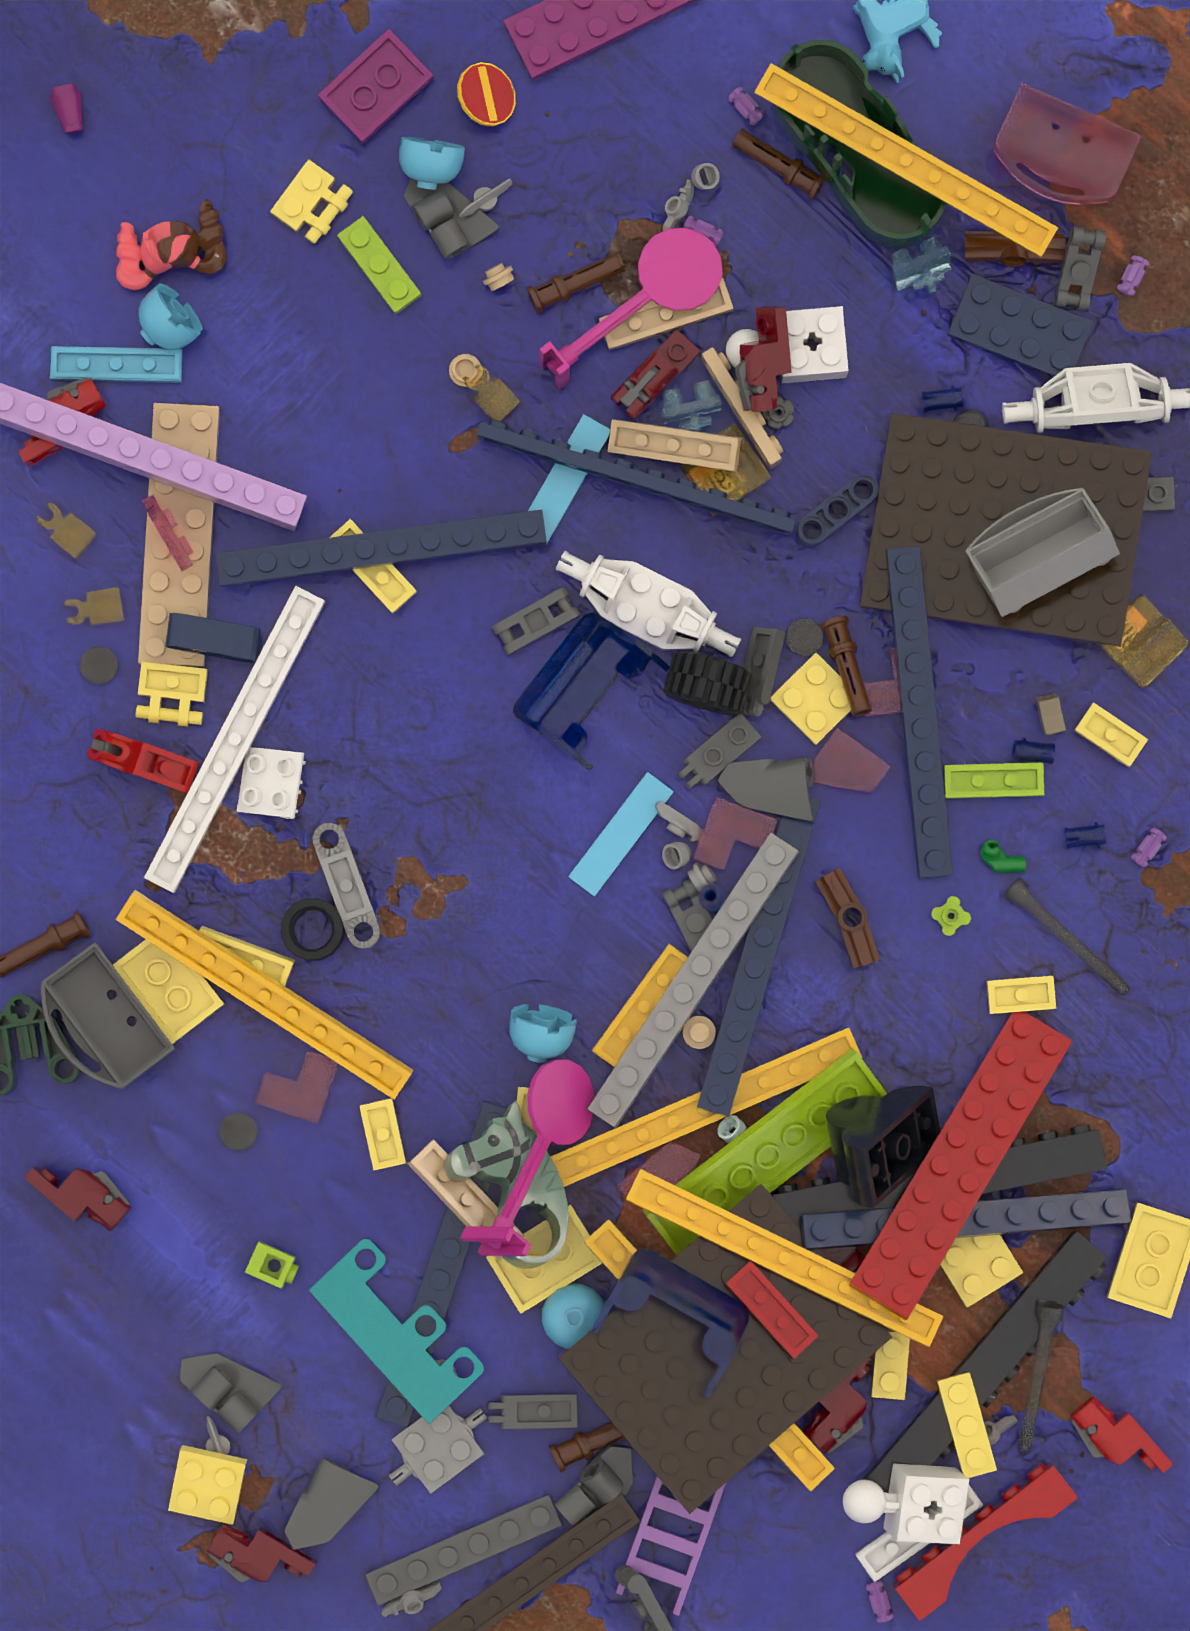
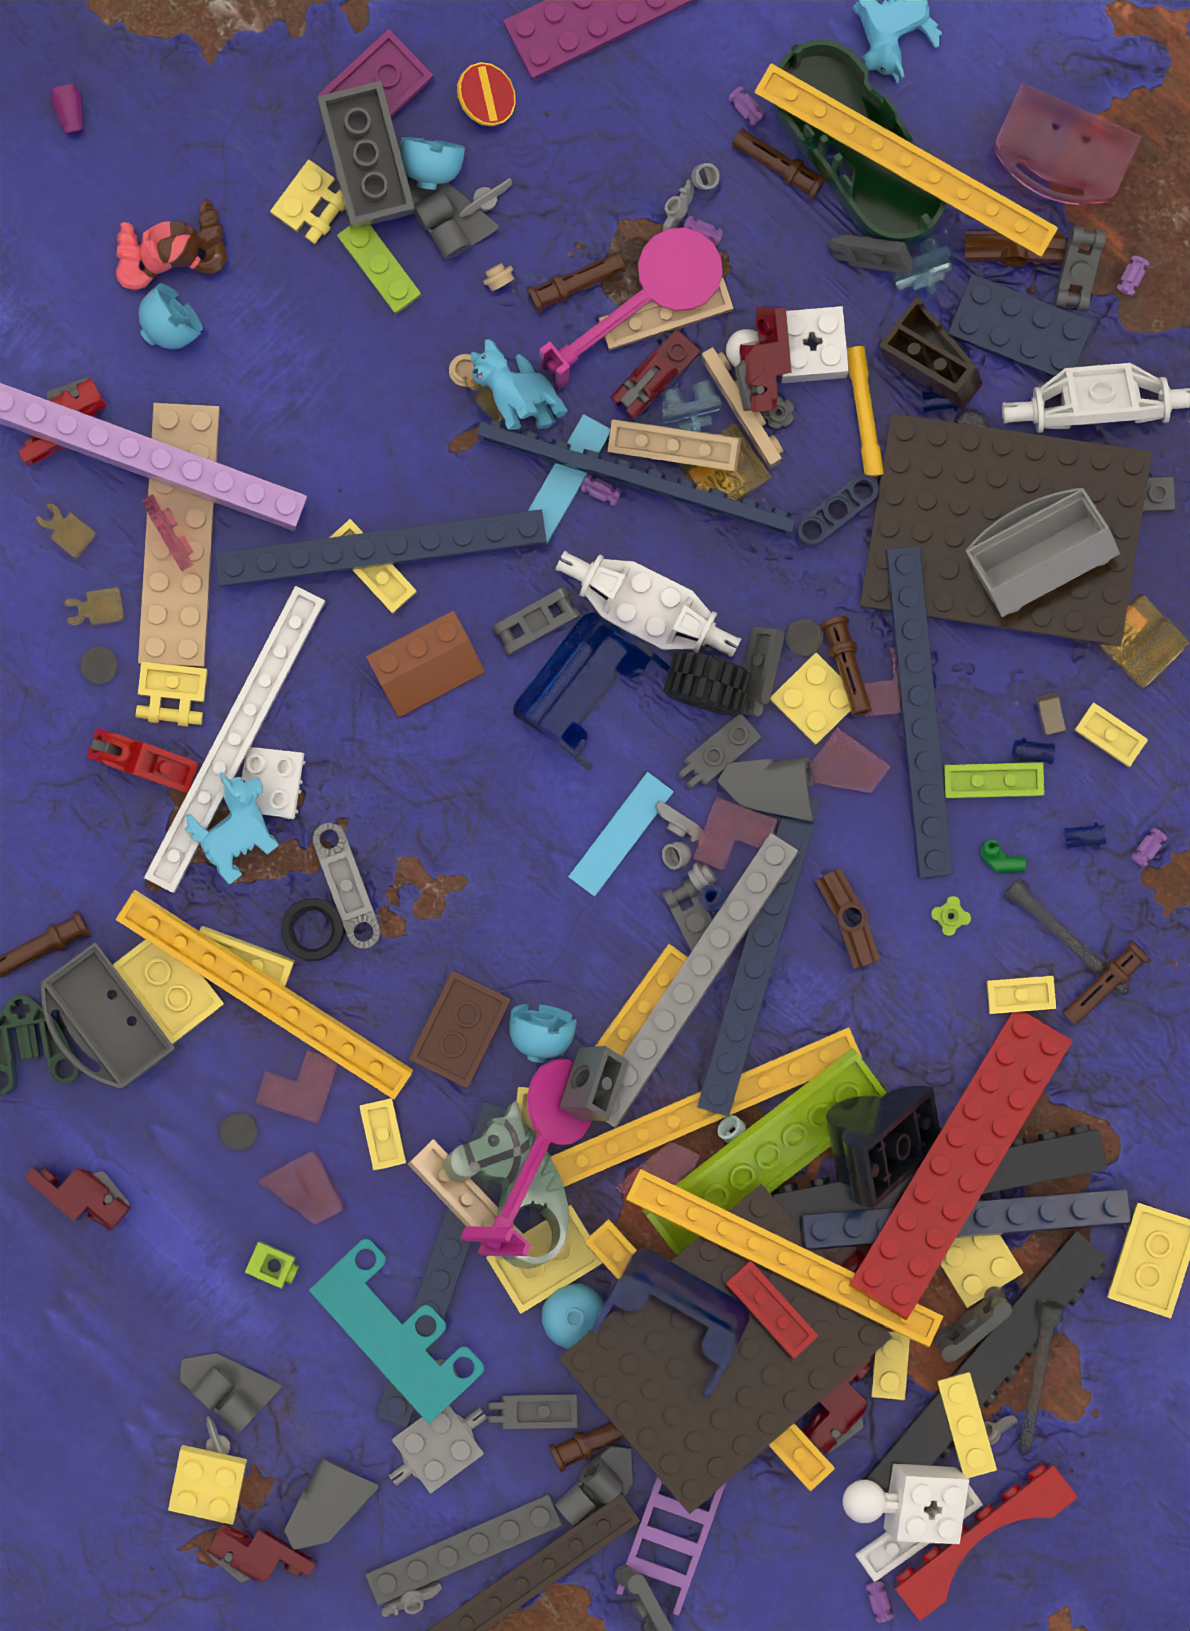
(116, 364): medium azure tile -> none
(212, 637): dark blue beam -> none
(236, 832): none -> medium azure animal
(306, 1187): none -> clear pink wing
(365, 155): none -> dark grey brick
(426, 664): none -> dark orange slope
(460, 1029): none -> reddish brown plate
(516, 393): none -> medium azure animal
(593, 1083): none -> dark grey brick
(600, 490): none -> medium lavender piece
(699, 1032): tan plate -> none
(859, 376): none -> yellow piece
(872, 253): none -> dark grey hinge
(930, 356): none -> dark brown wedge
(973, 1325): none -> dark grey plate
(1117, 1437): red plate -> none
(1121, 968): none -> reddish brown pin

